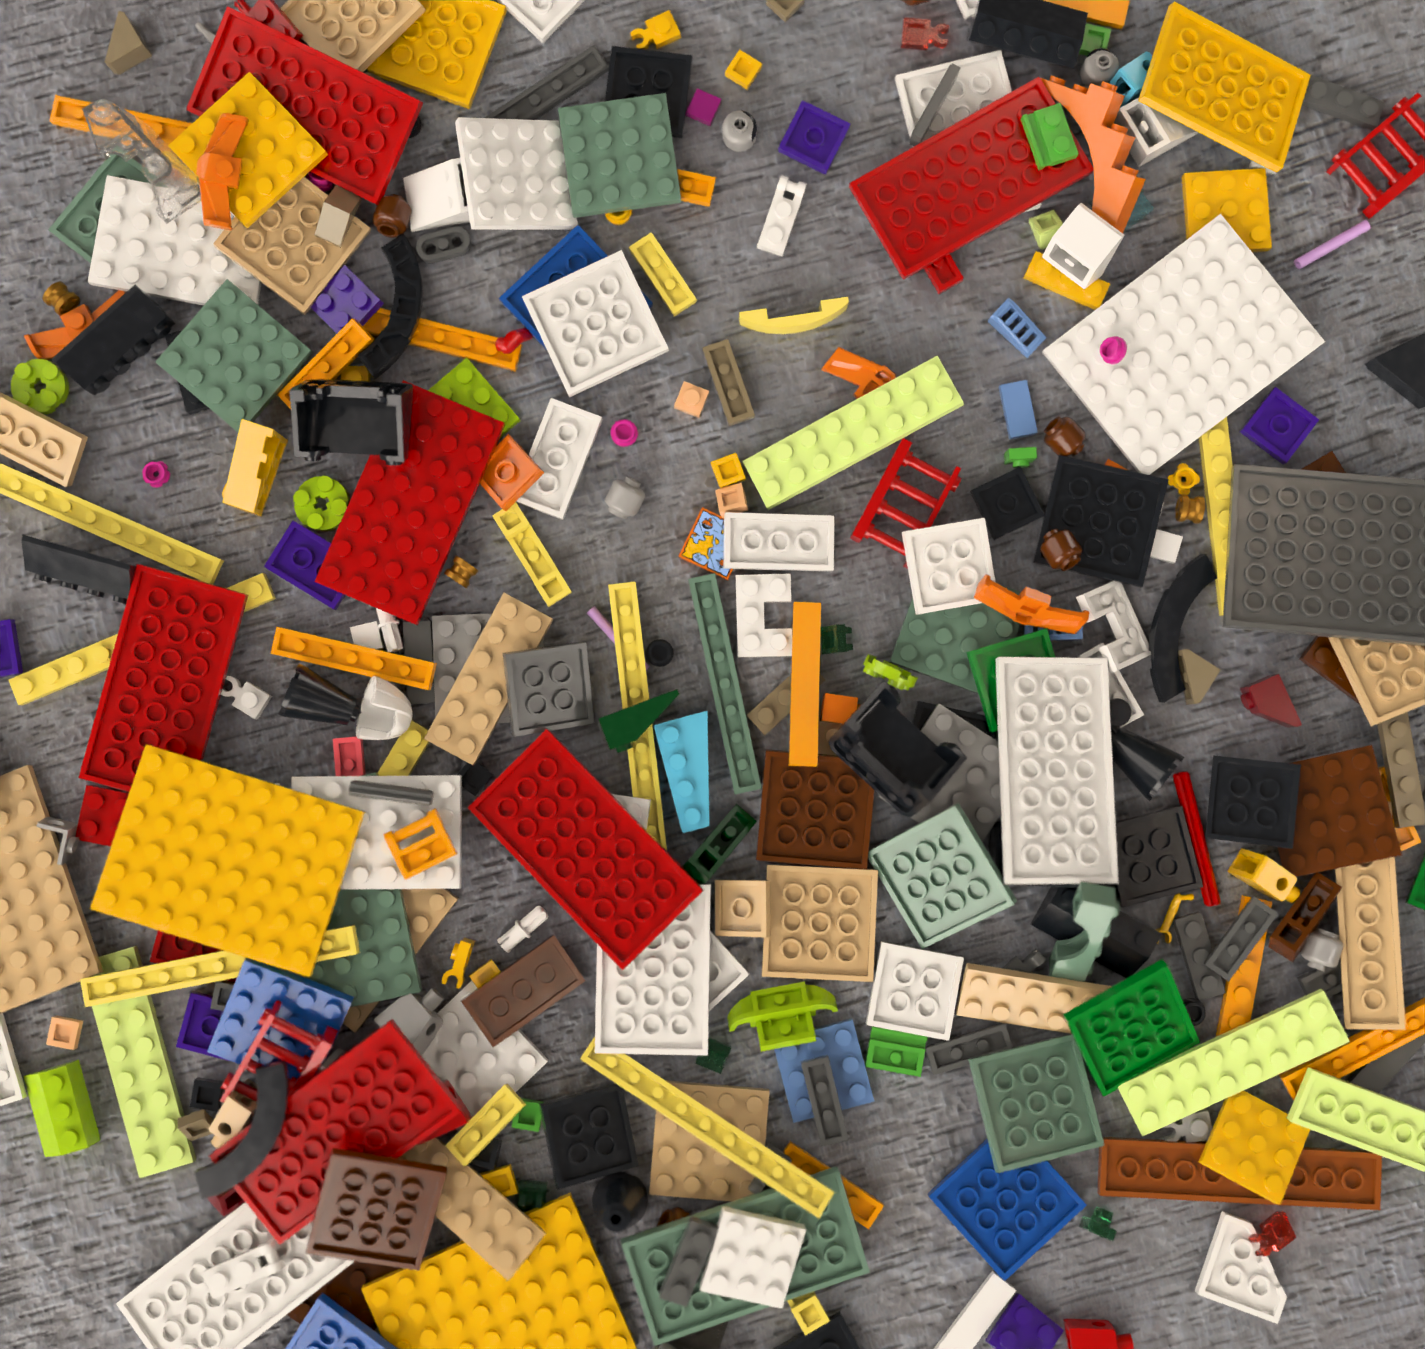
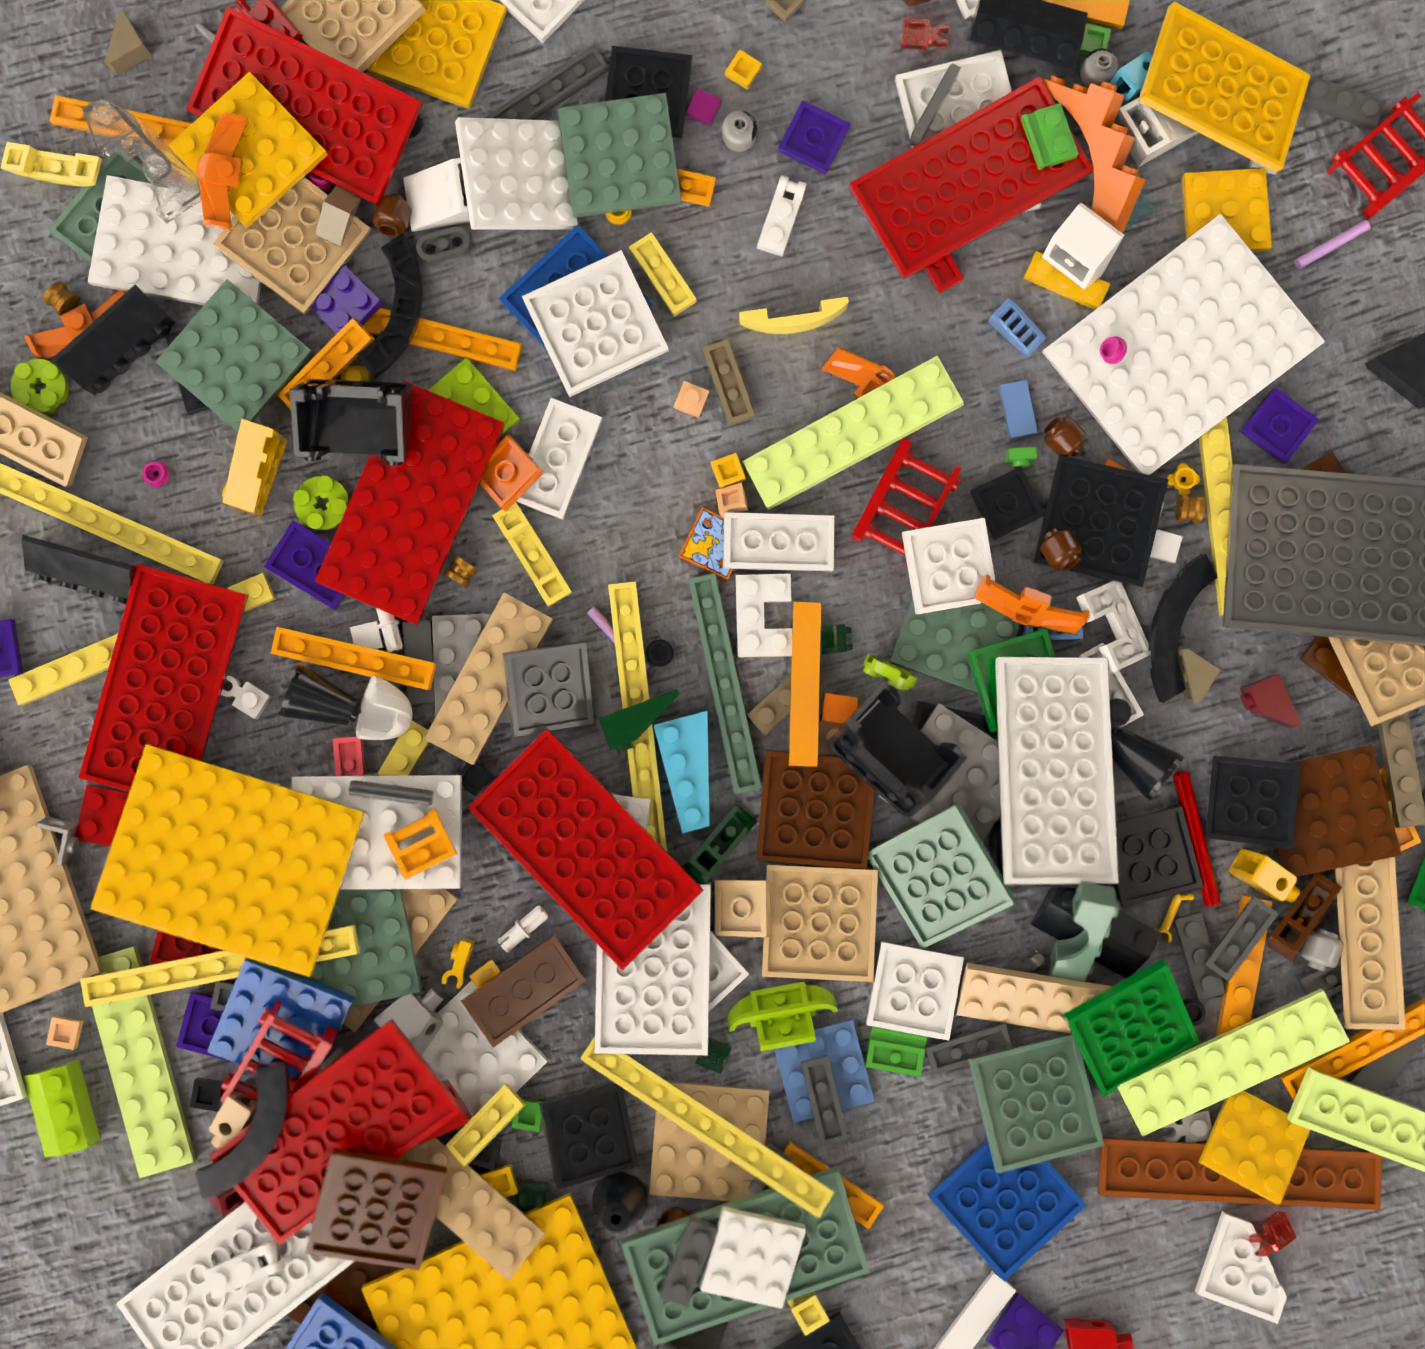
(51, 167): none -> light yellow slope
(195, 1124): dark tan plate -> none
(512, 340): red arm -> none
(624, 433): dark pink plate -> none
(625, 497): light grey head -> none
(660, 31): yellow plate -> none
(1044, 227): yellowish green slope -> none
(1099, 1224): clear green tile -> none

